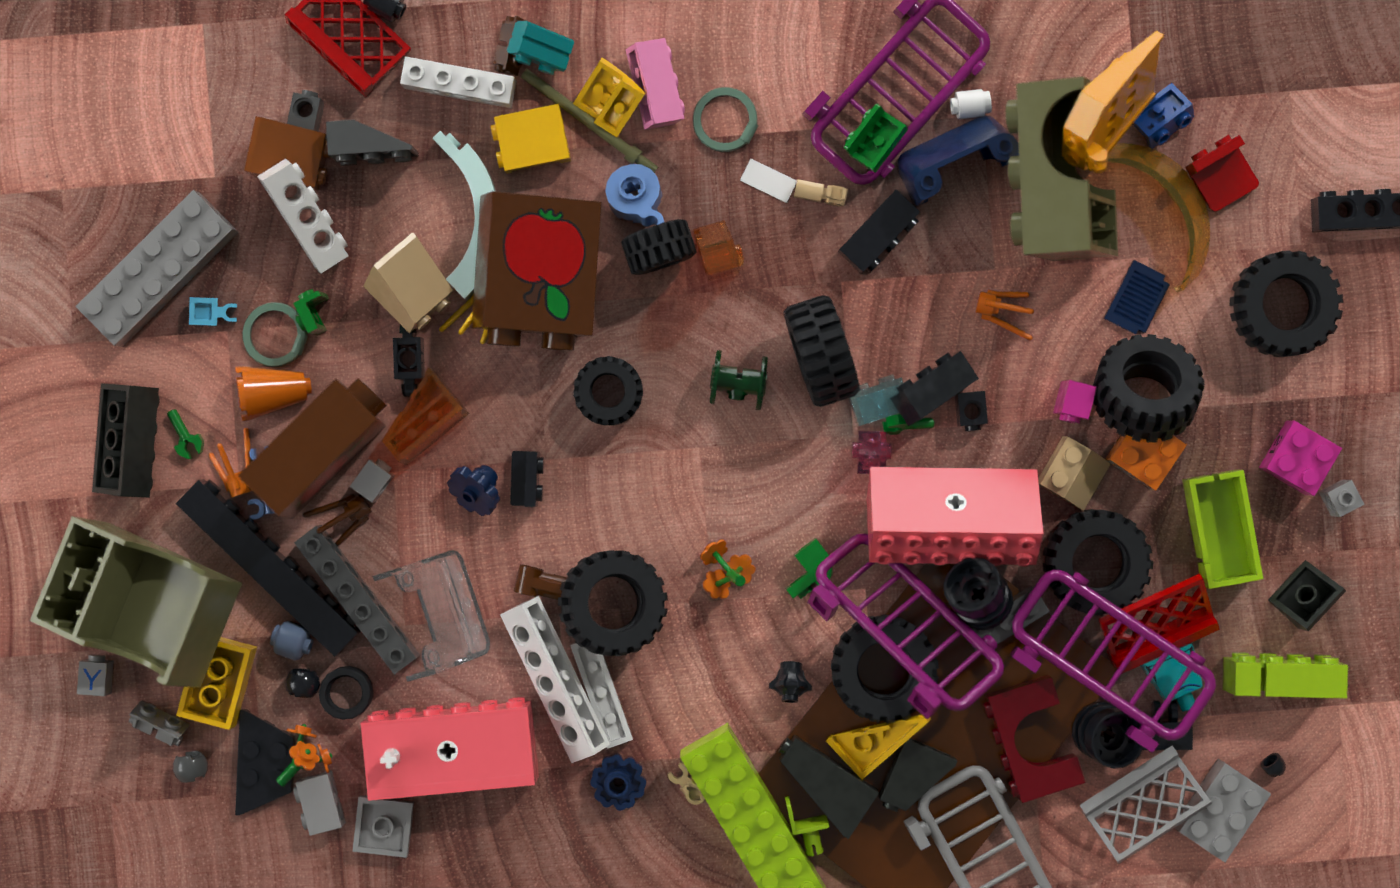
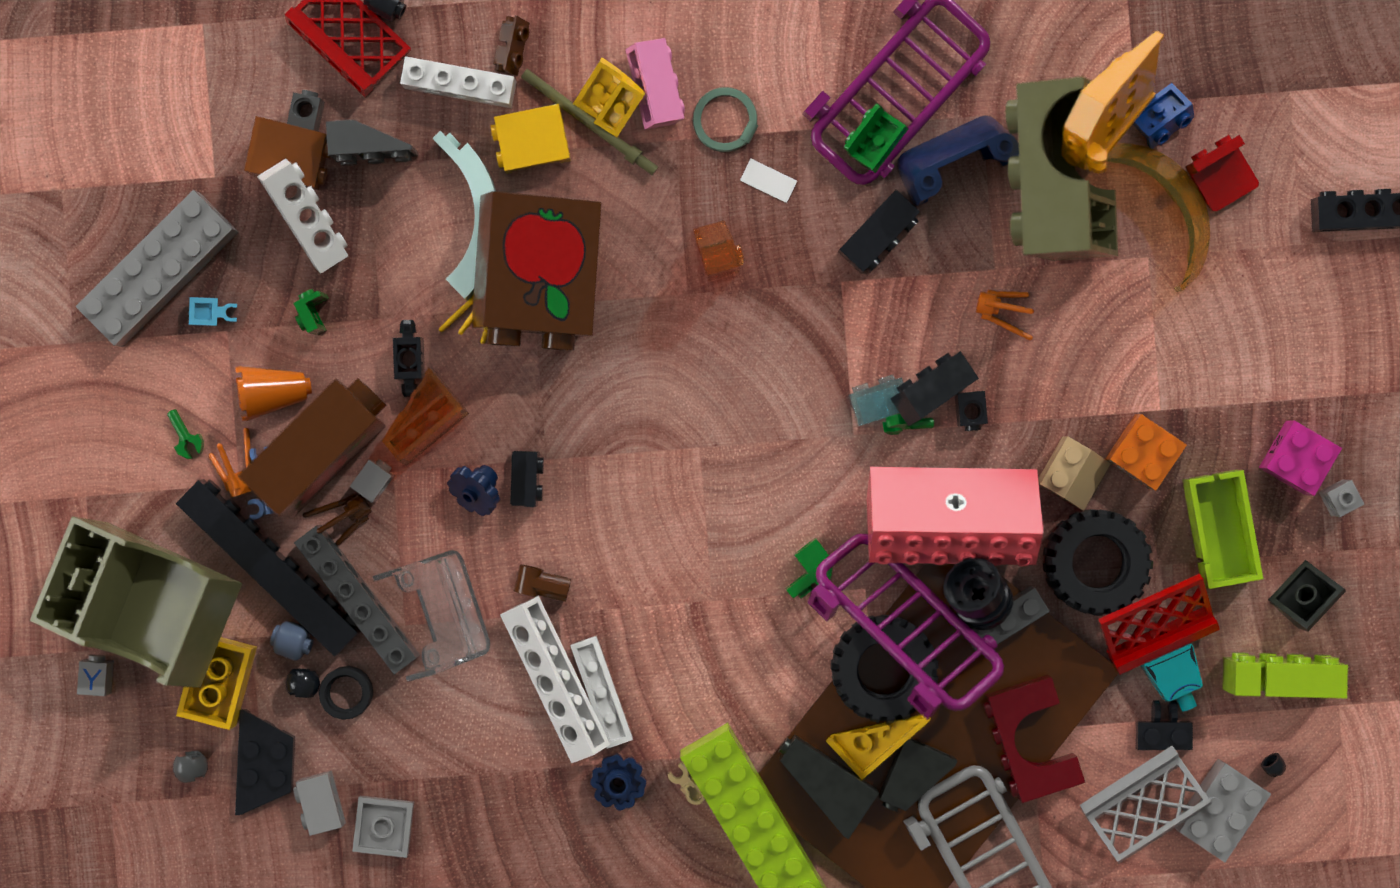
(125, 440): pearl dark grey slope -> none
(147, 717): light grey hinge -> none
(299, 343): sand green piece -> none
(304, 755): orange plant -> none
(409, 284): tan slope -> none
(410, 756): coral piece -> none
(540, 46): teal brick -> none
(608, 366): black tyre -> none
(637, 208): medium blue piece -> none
(648, 611): black tyre -> none
(658, 247): black tyre -> none
(737, 570): orange plant -> none
(738, 384): dark green hose -> none
(790, 682): black rock -> none
(809, 828): lime bracket -> none
(815, 192): tan bar -> none
(822, 350): black tyre -> none
(871, 450): clear pink brick -> none
(971, 103): white brick -> none
(1074, 401): dark pink brick -> none
(1112, 745): black wheel -> none
(1137, 298): dark blue window -> none
(1149, 726): magenta bar -> none
(1155, 360): black tyre -> none
(1321, 296): black tyre -> none

